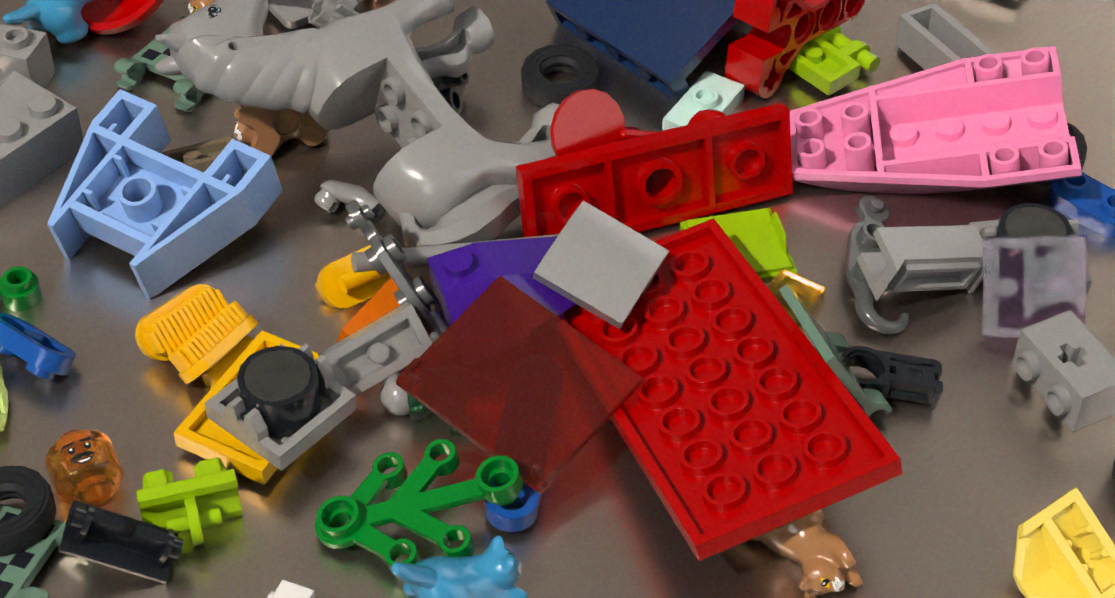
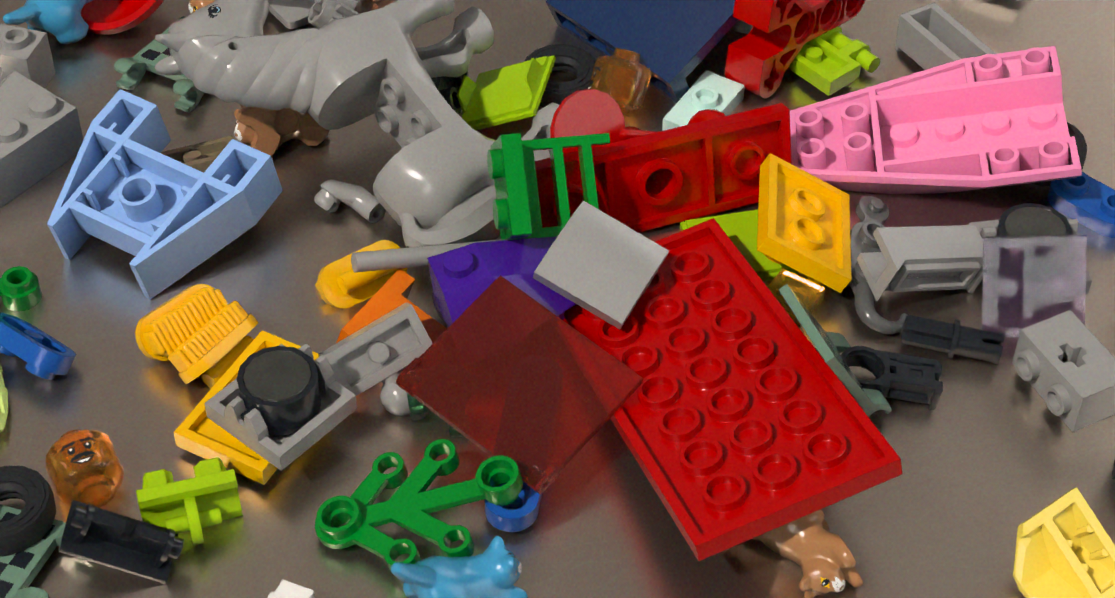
(387, 256): dark grey piece -> none
(505, 93): none -> lime piece
(514, 173): none -> green plate
(622, 79): none -> clear orange head
(804, 223): none -> yellow plate
(952, 338): none -> black axle

